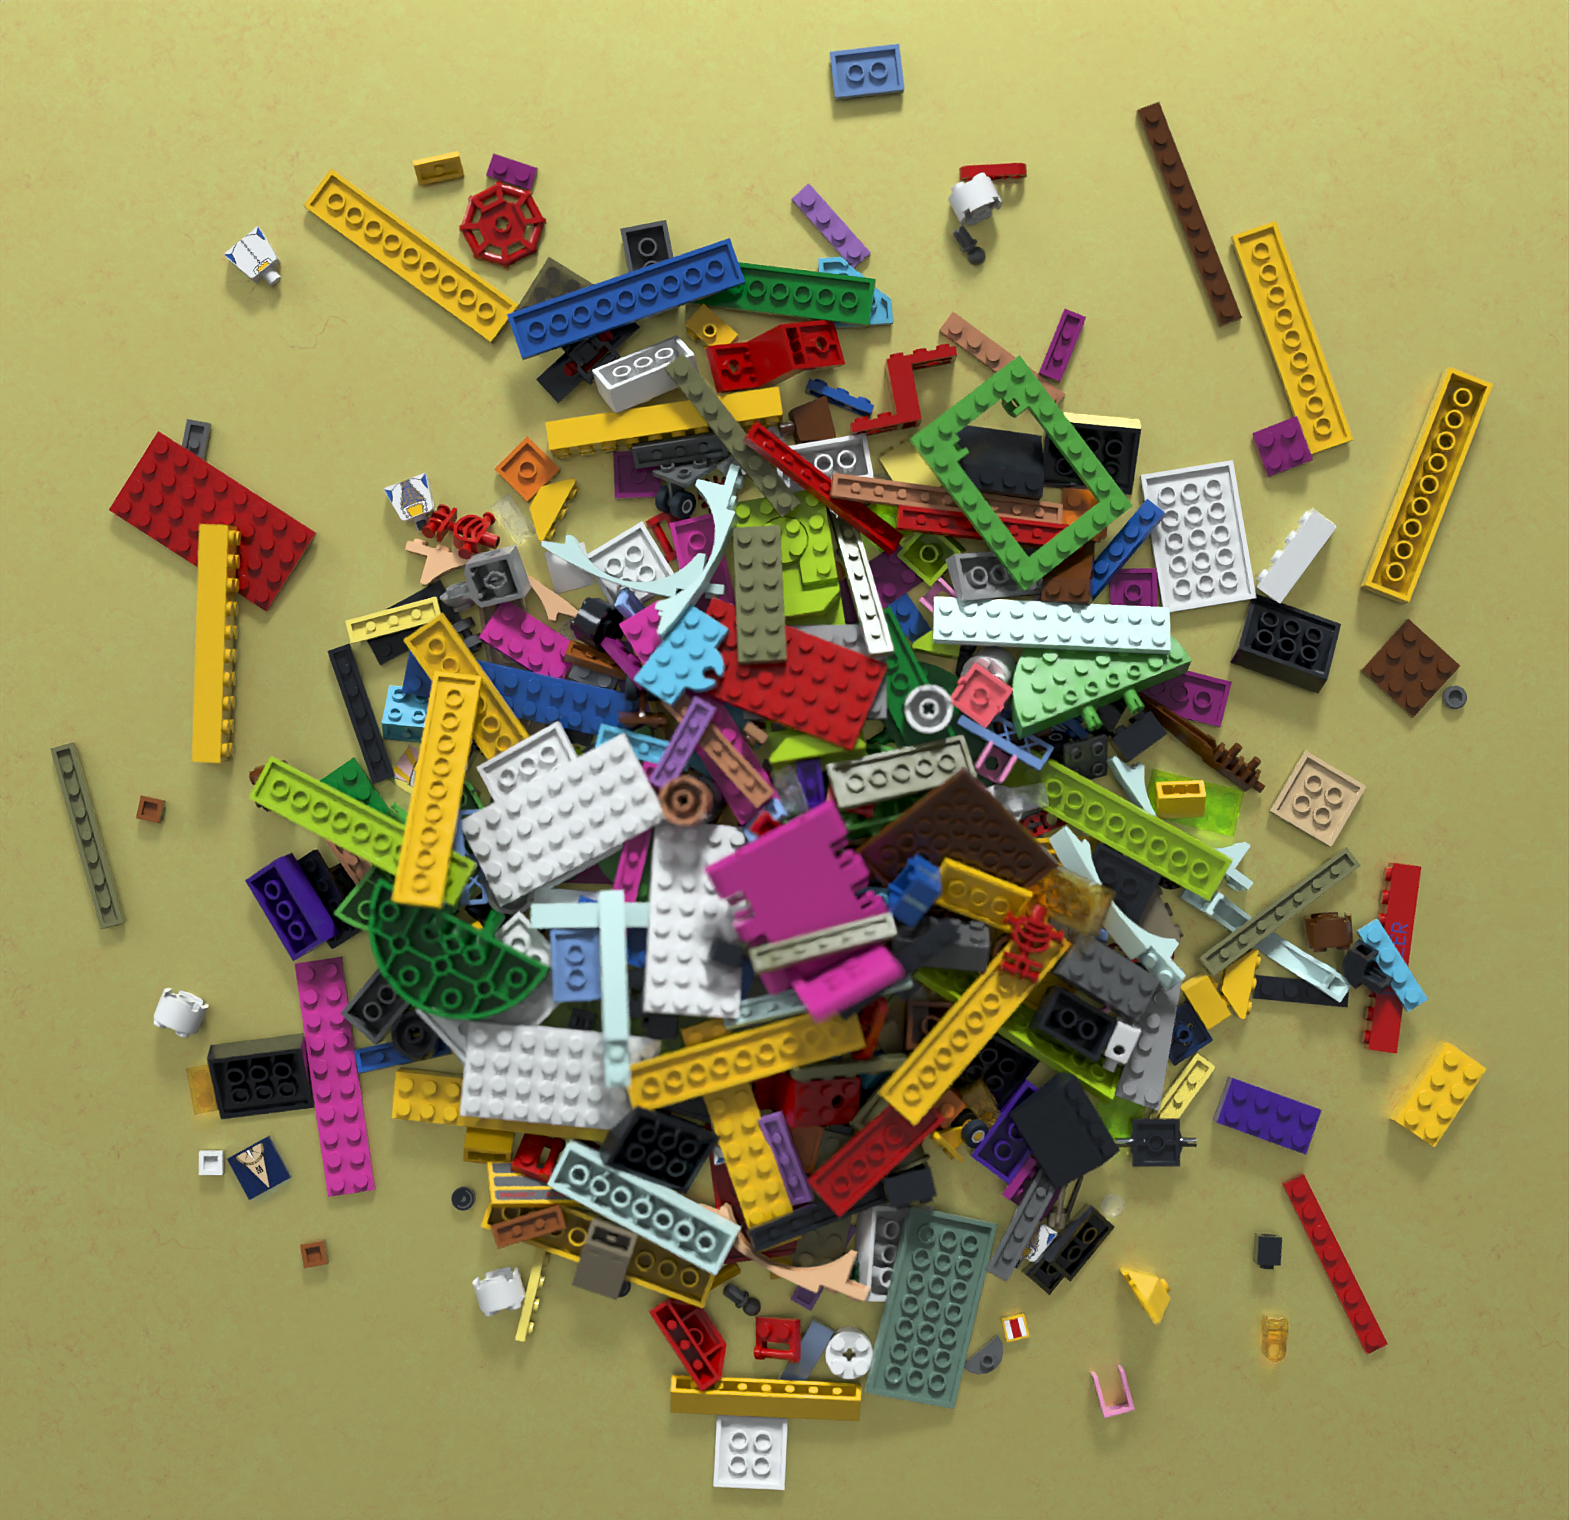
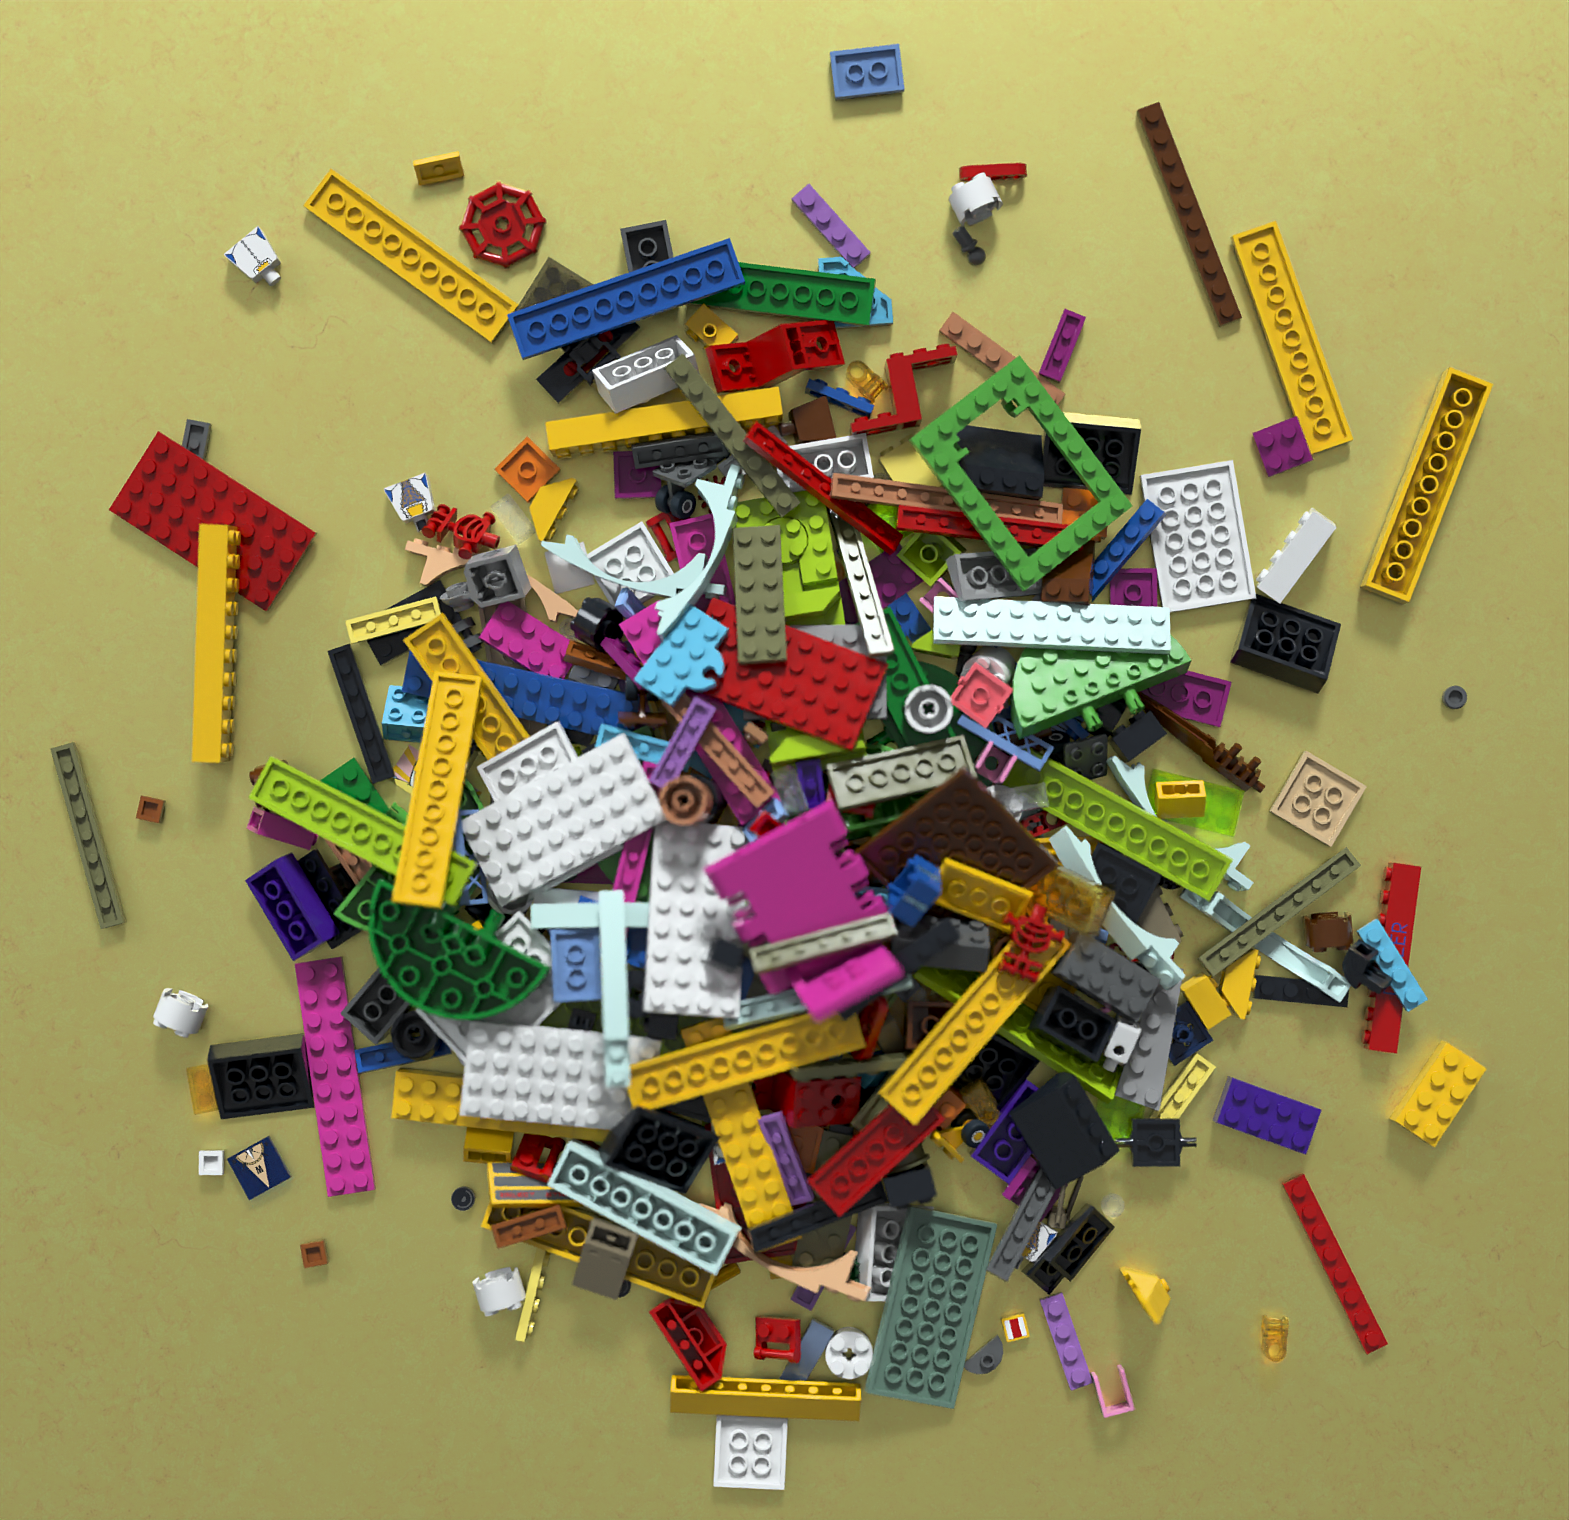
(280, 829): none -> dark pink slope
(511, 172): magenta plate -> none
(750, 1305): dark grey axle -> none
(867, 381): none -> clear yellow piece
(1066, 1341): none -> medium lavender plate
(1267, 1250): black brick -> none
(1410, 668): reddish brown plate -> none

